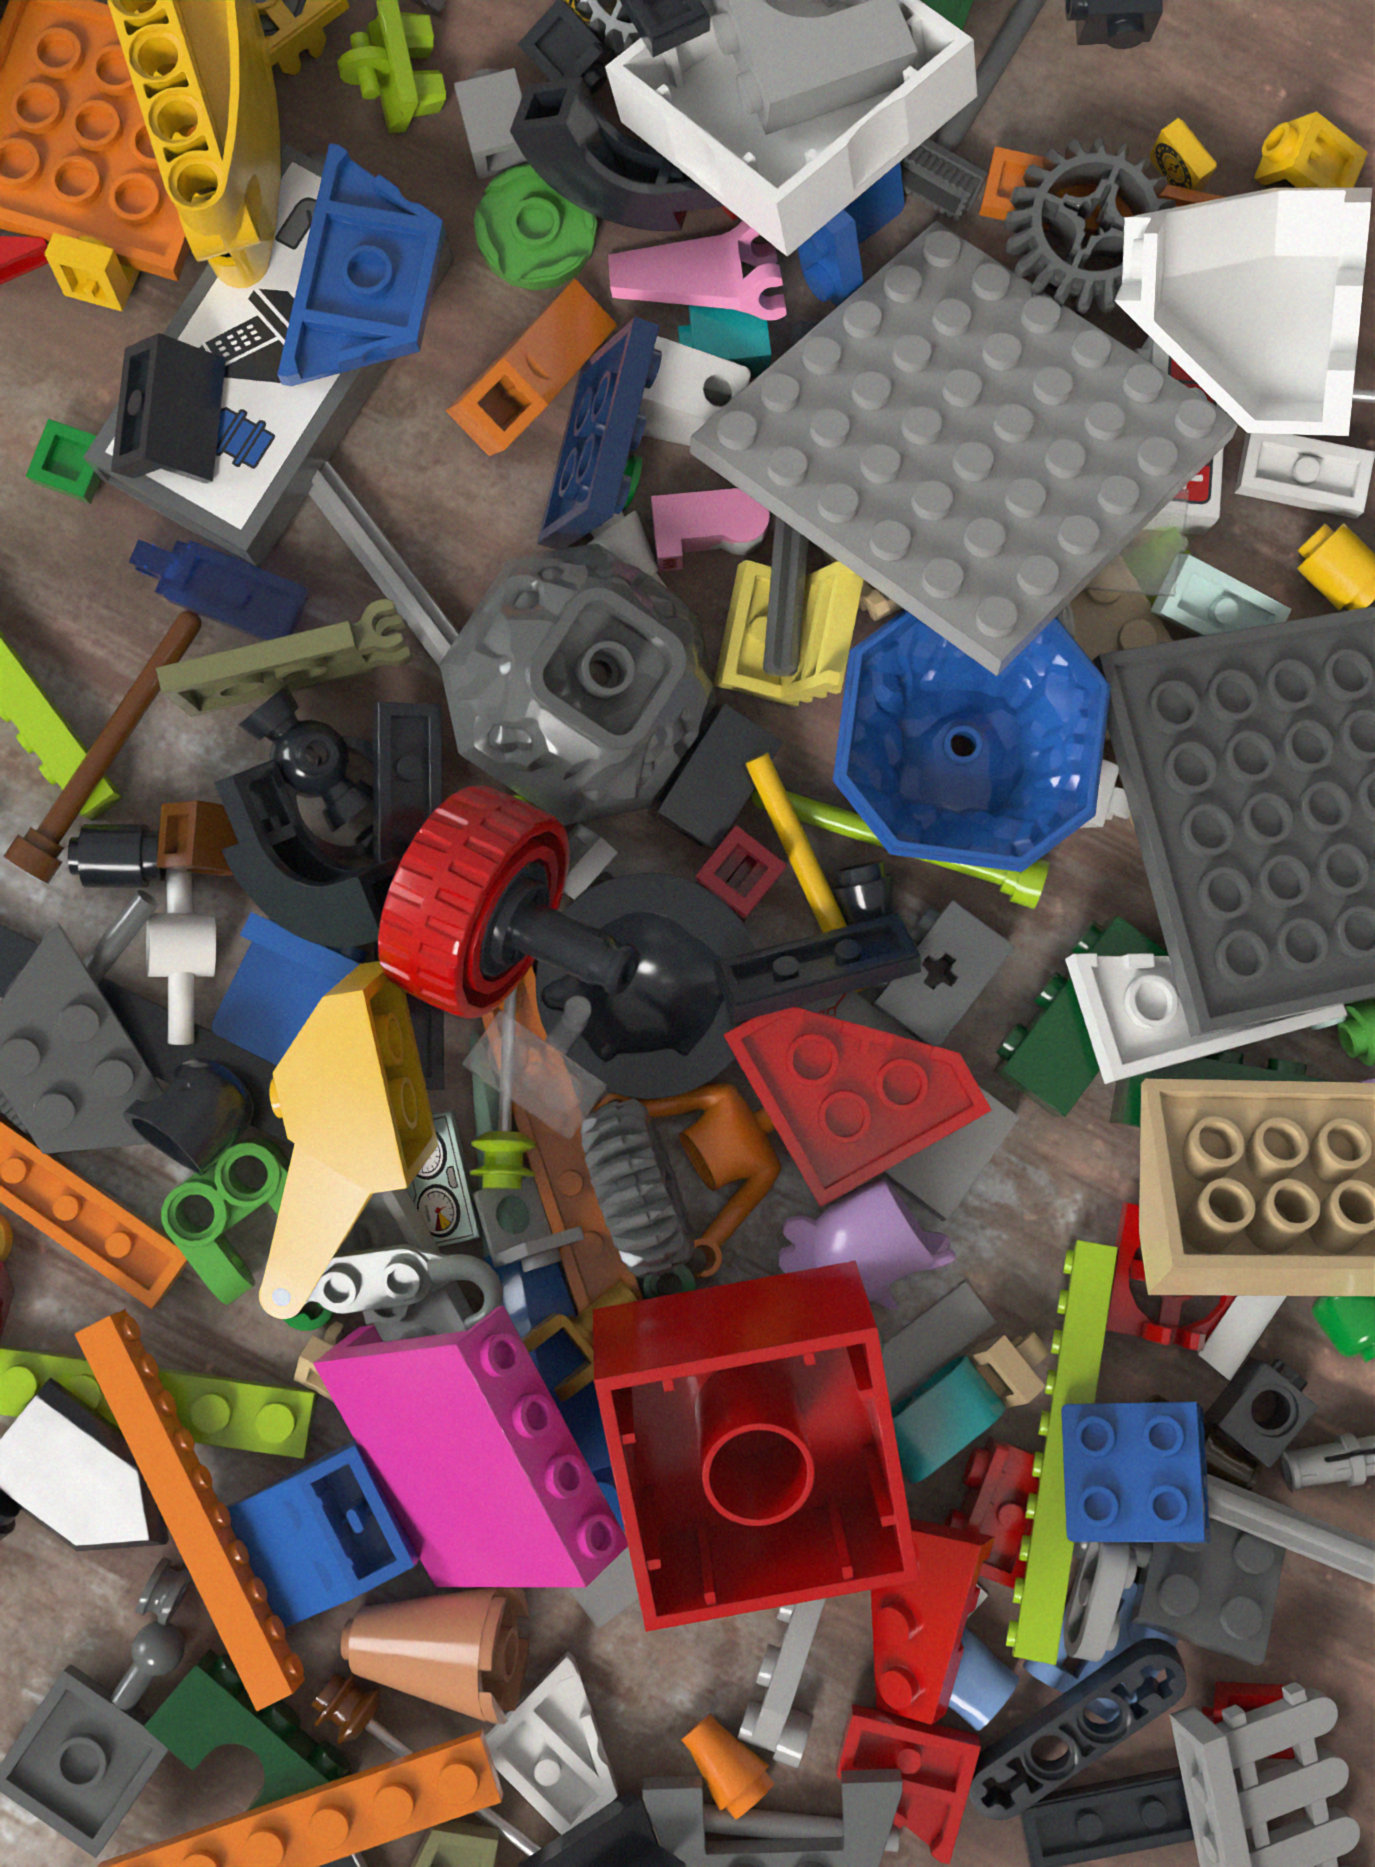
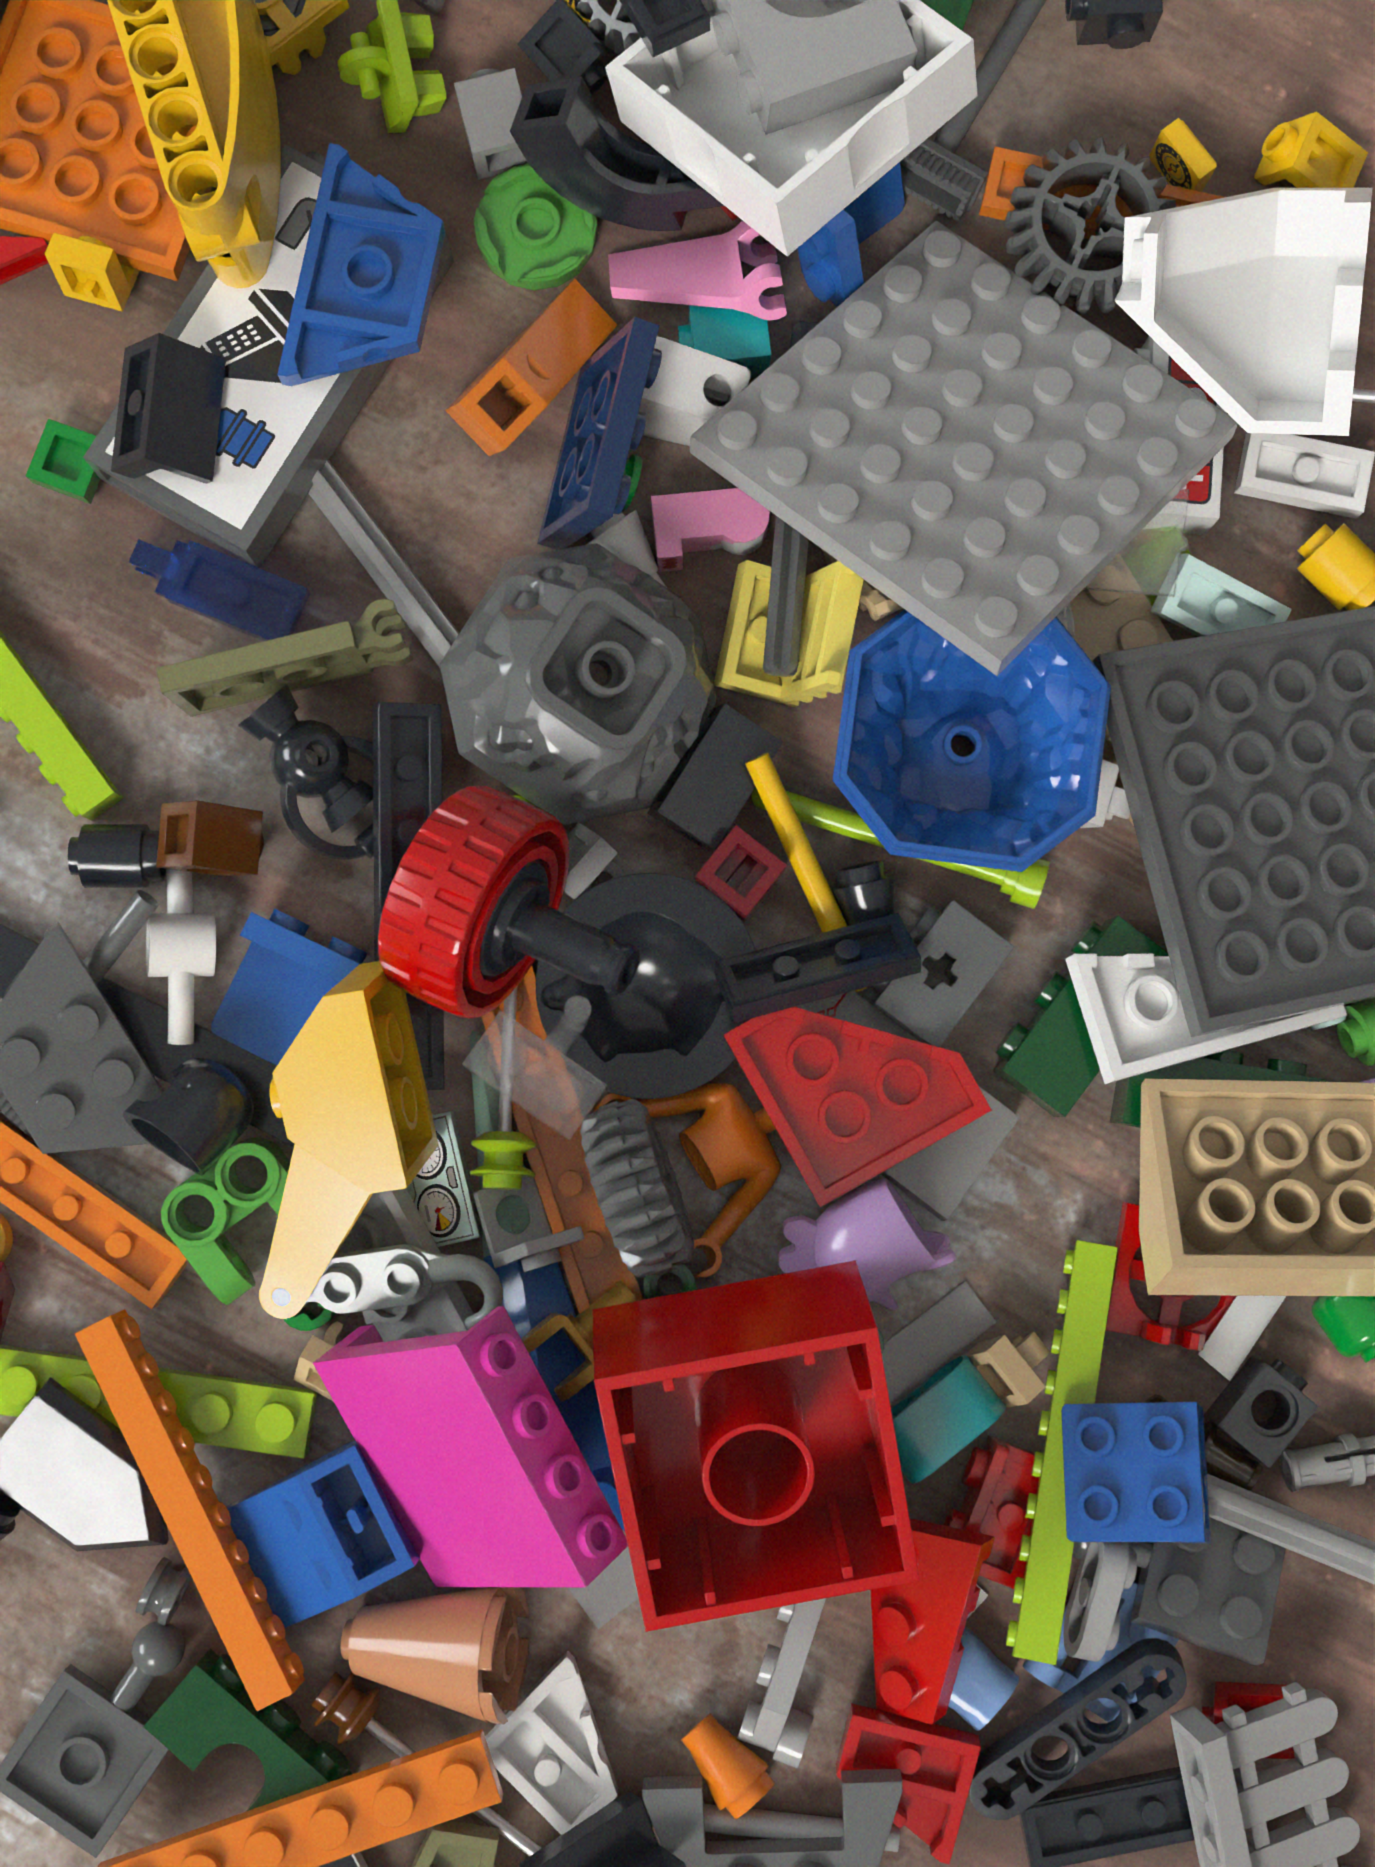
(40, 848): reddish brown piece -> none
(289, 873): black arch -> none

